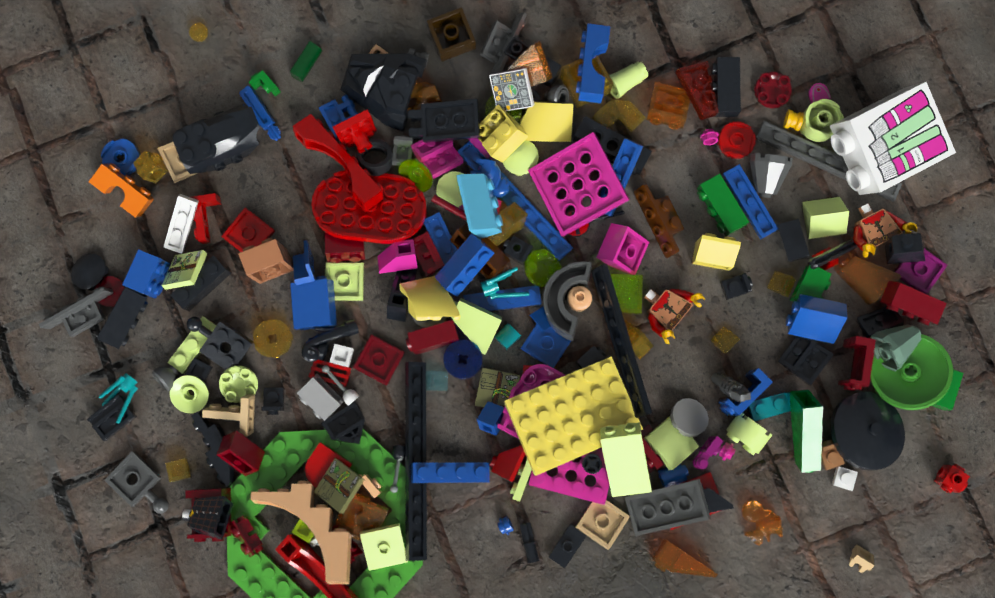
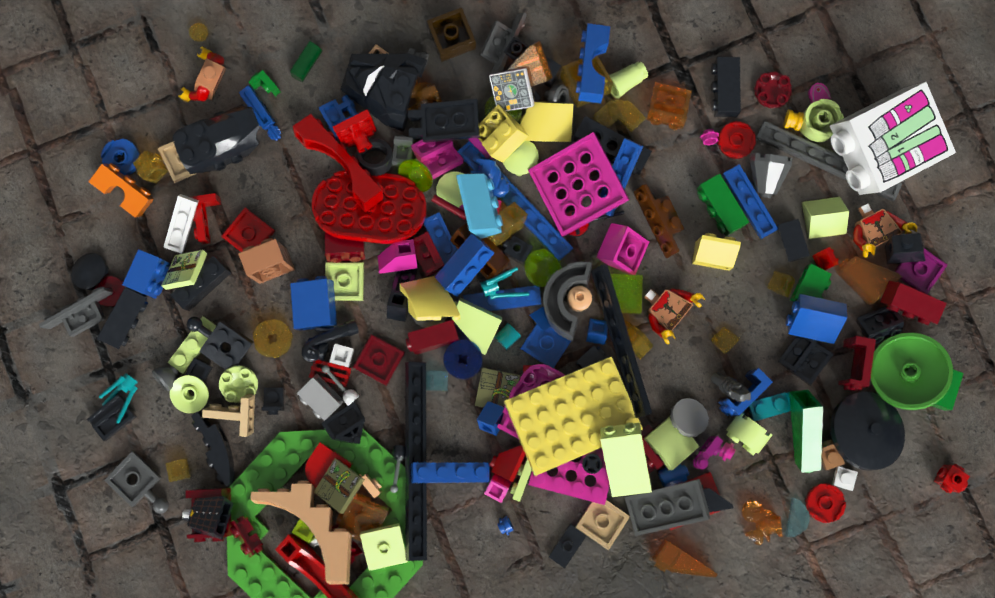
(208, 78): none -> torso
(240, 453): dark red brick -> none
(304, 266): blue panel -> none
(497, 488): none -> dark pink slope
(529, 542): black axle -> none
(597, 331): none -> blue slope
(698, 89): clear red wing -> none
(736, 286): black bracket -> none
(798, 518): none -> clear light blue tile
(825, 503): none -> red tile
(832, 254): black axle -> none
(861, 557): tan tile -> none
(896, 345): sand green cone -> none

